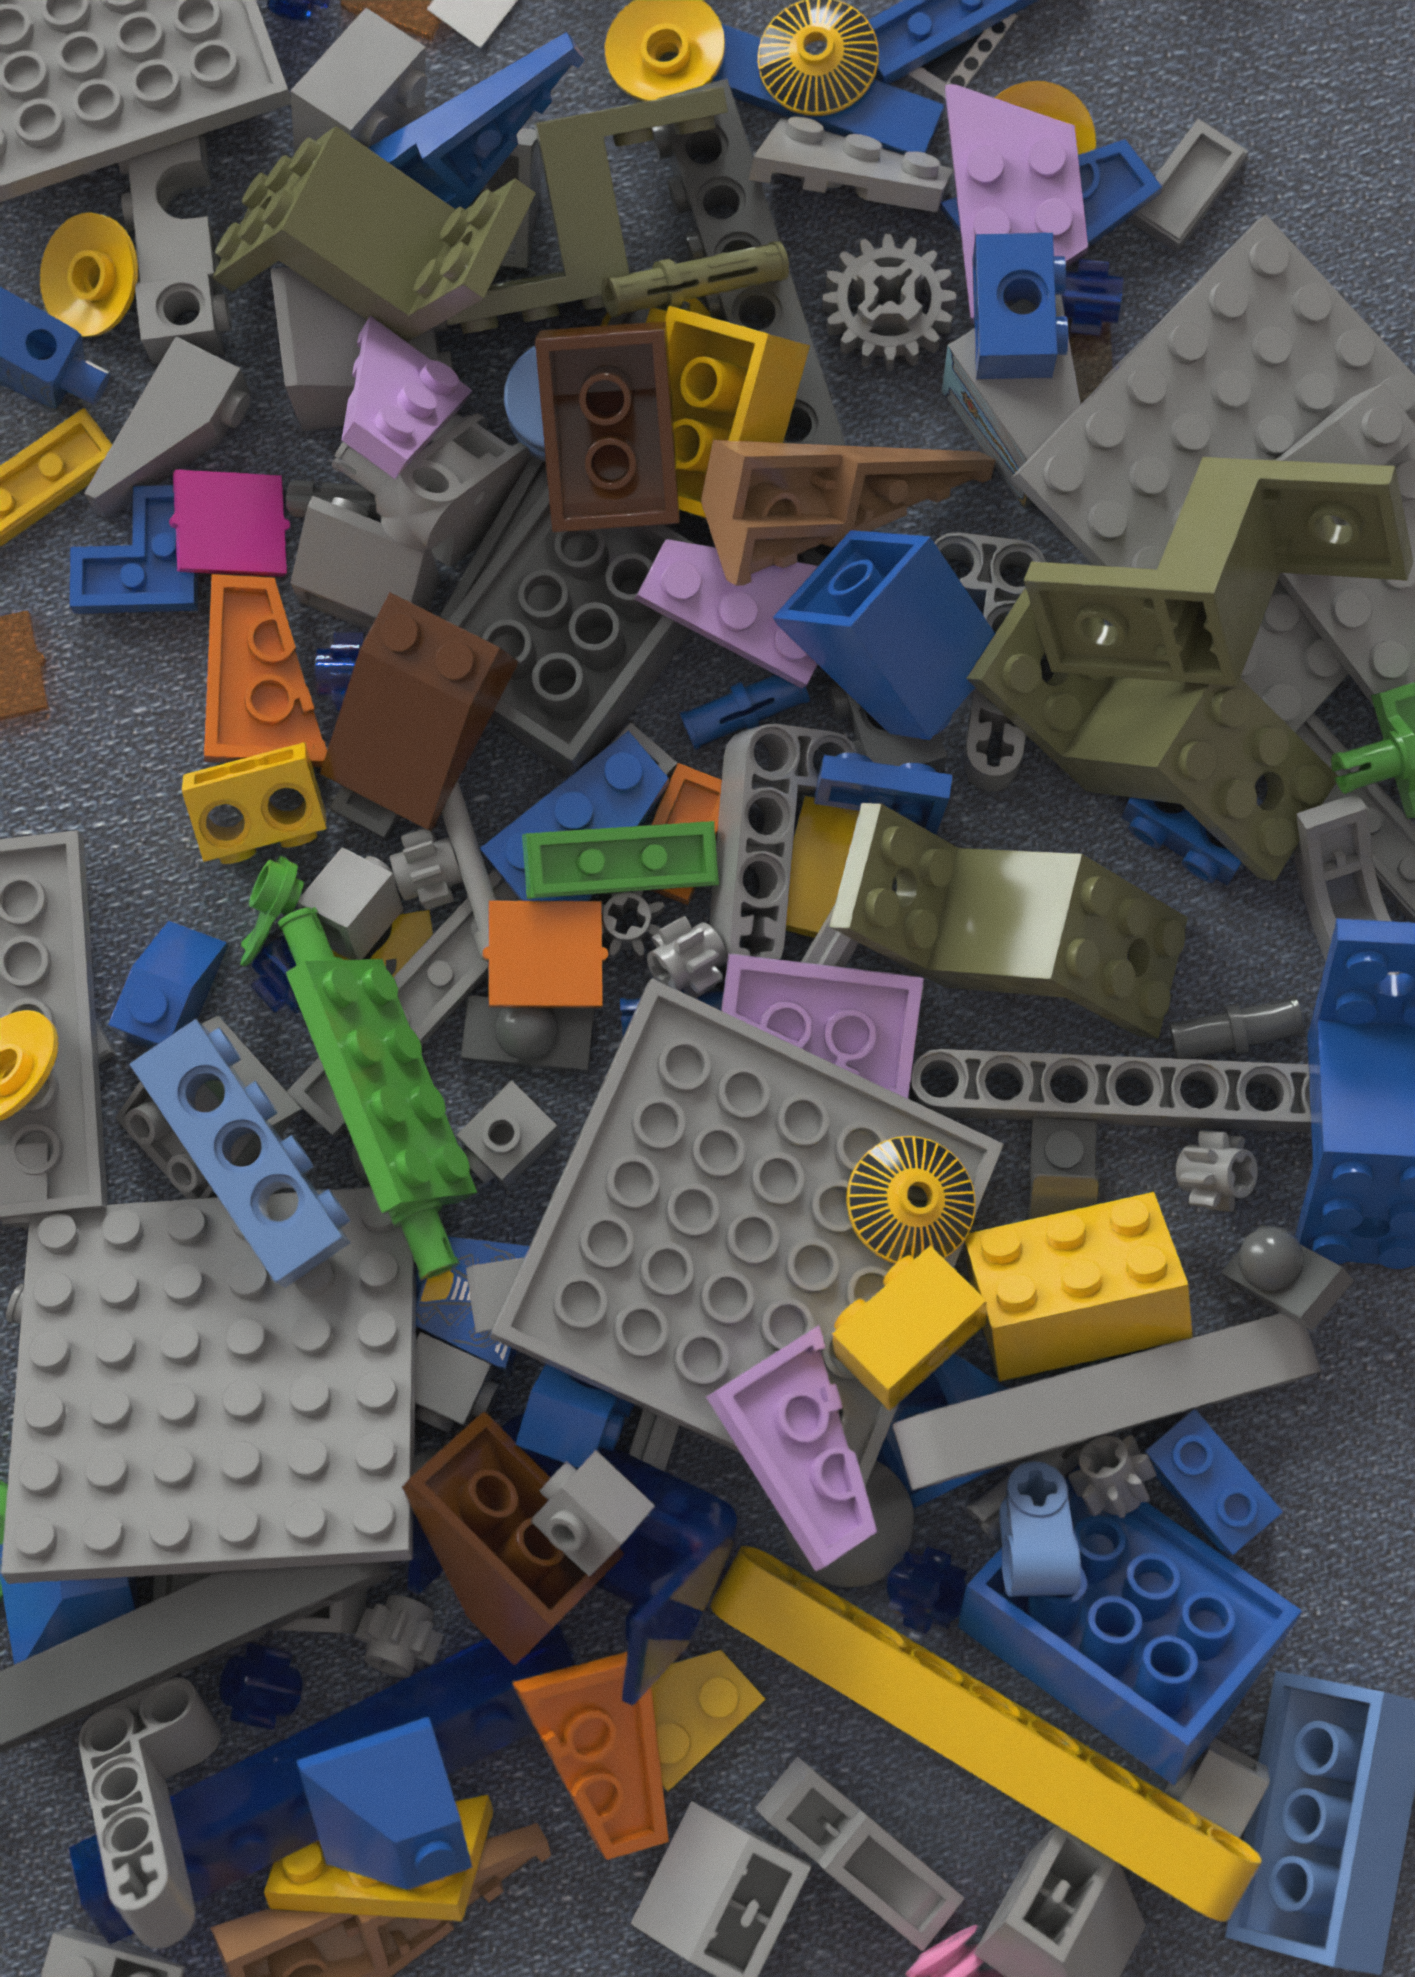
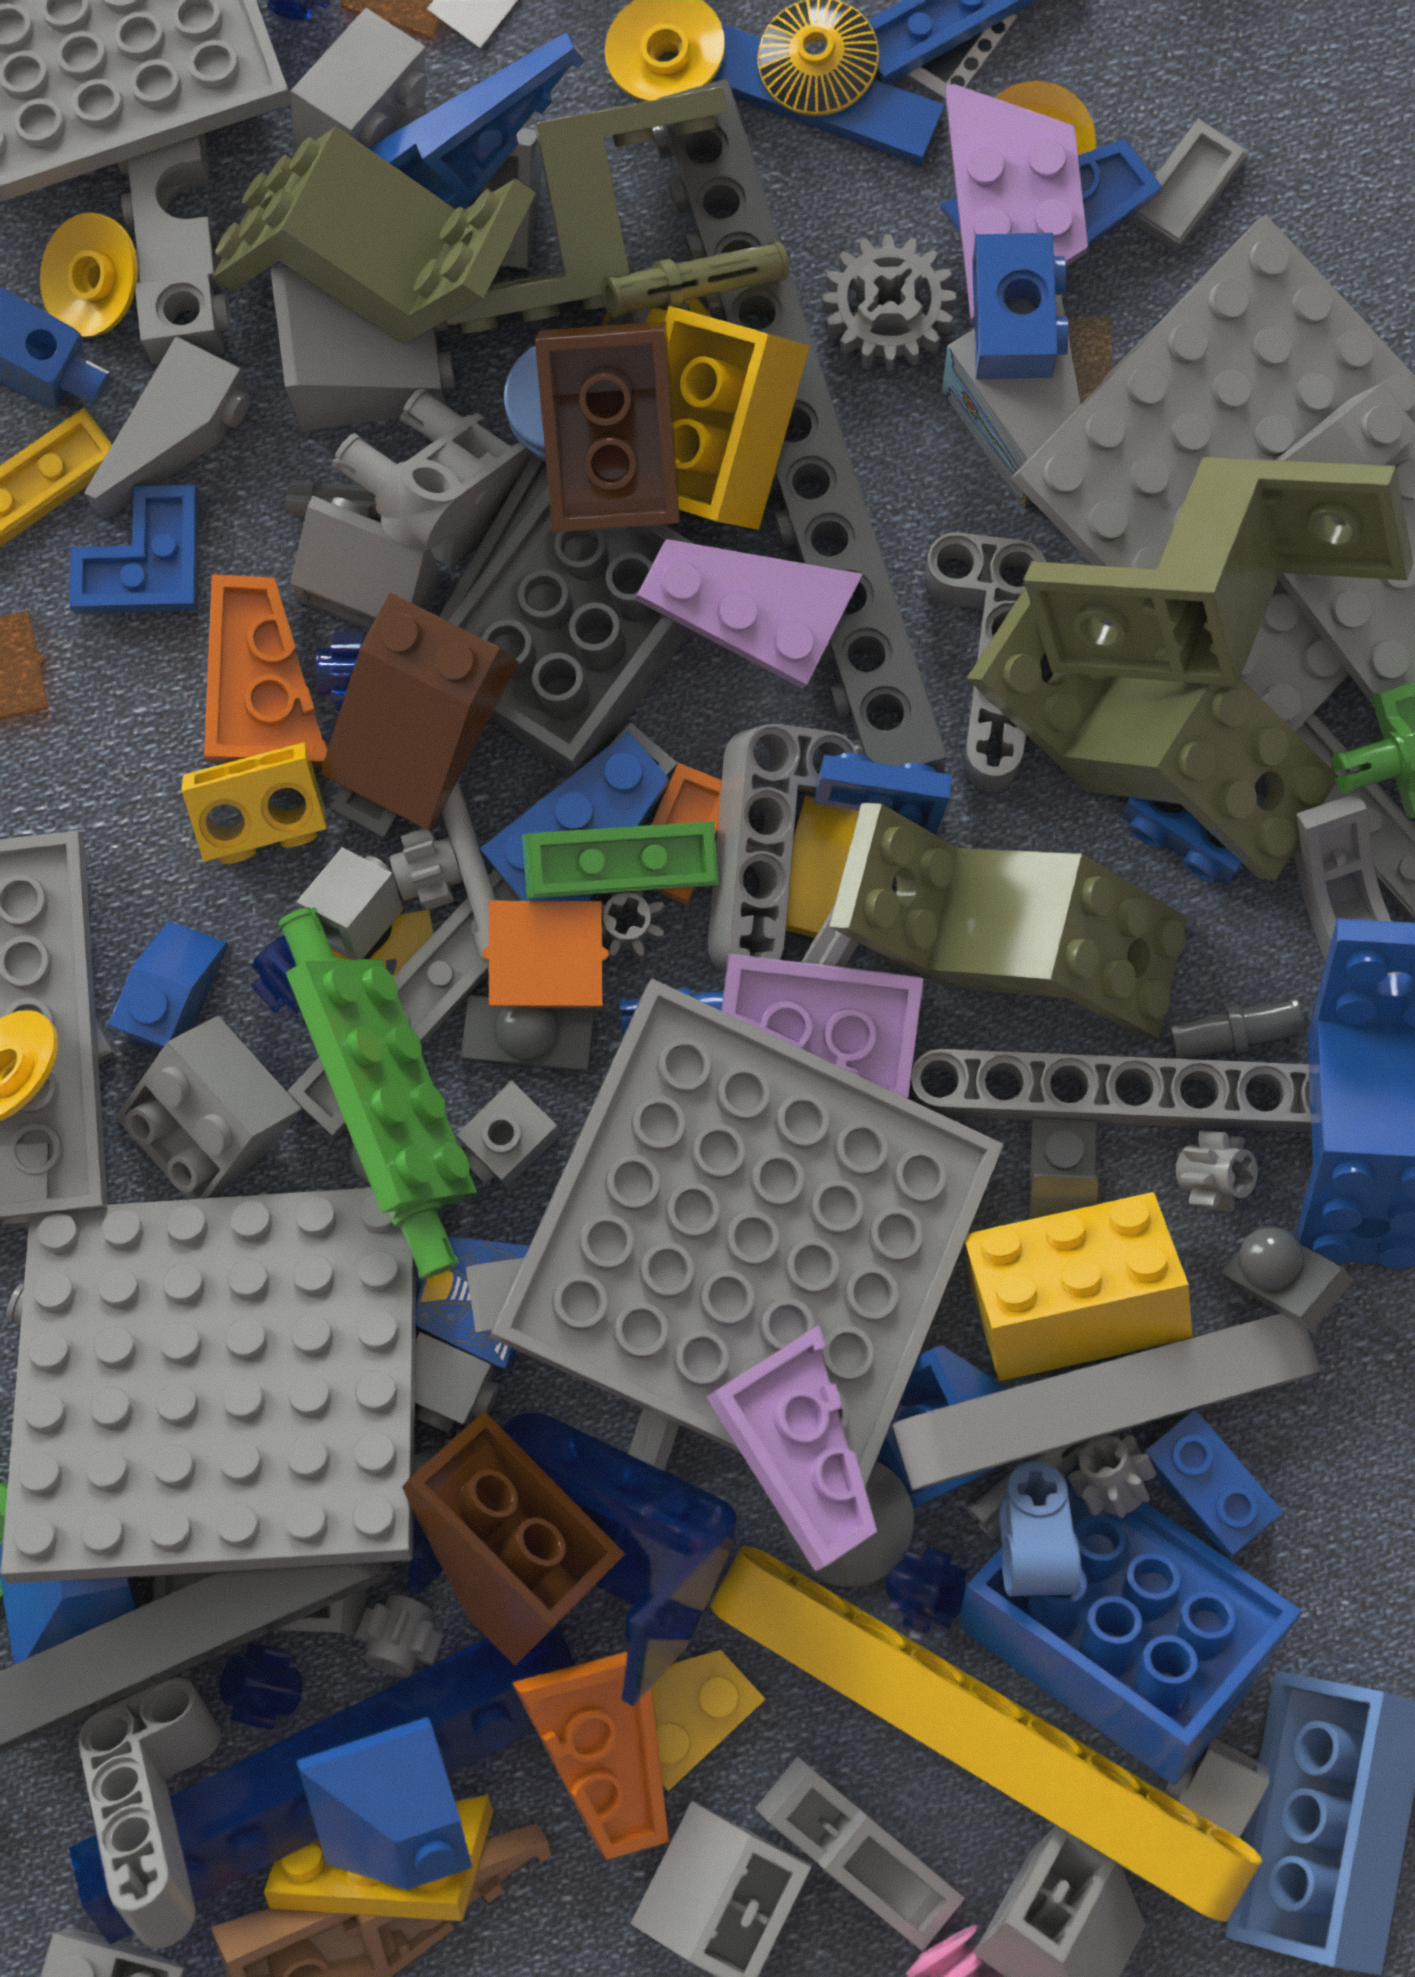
(172, 1077): medium blue brick -> none
(229, 523): dark pink piece -> none
(273, 893): bright green plate -> none
(397, 399): lavender wing -> none
(571, 1418): blue brick -> none
(590, 1511): light grey brick -> none
(687, 957): light grey gear -> none
(741, 709): blue pin -> none
(789, 497): medium nougat wedge -> none
(830, 160): light grey wing -> none
(881, 1207): dish -> none
(890, 629): blue slope -> none
(908, 1326): yellow brick -> none
(1092, 297): clear blue gear -> none

